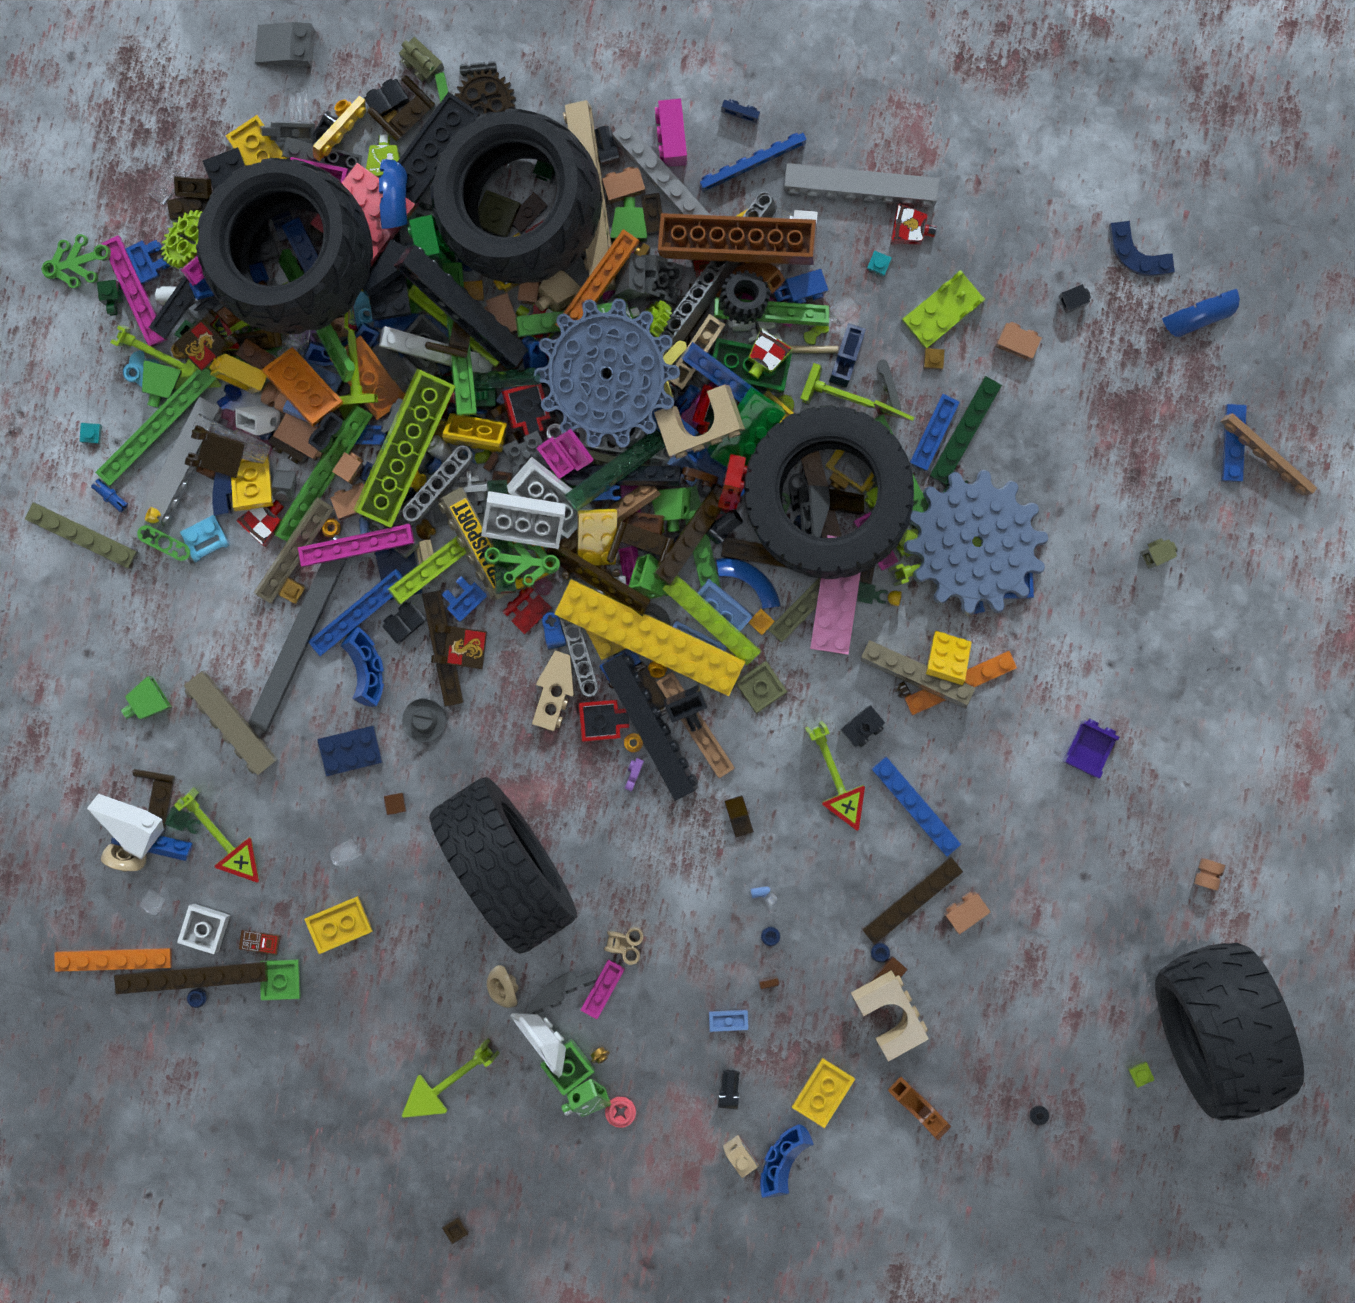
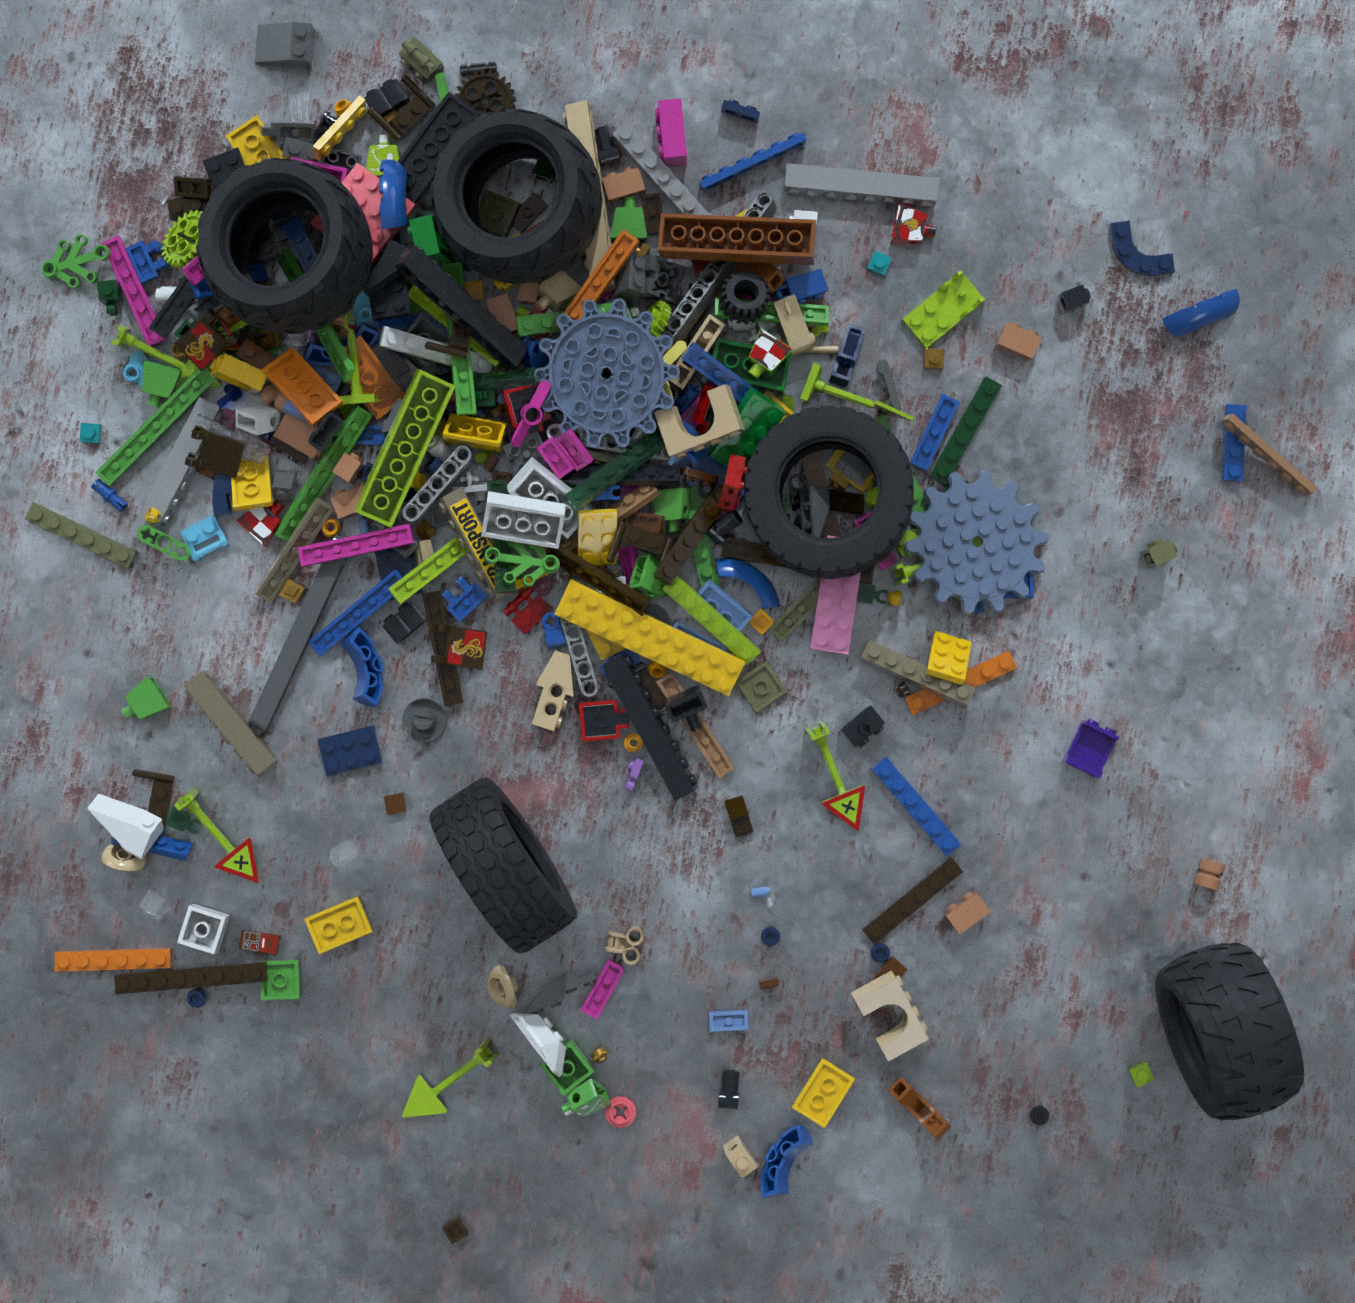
(536, 402): none -> dark pink piece
(794, 325): none -> tan door

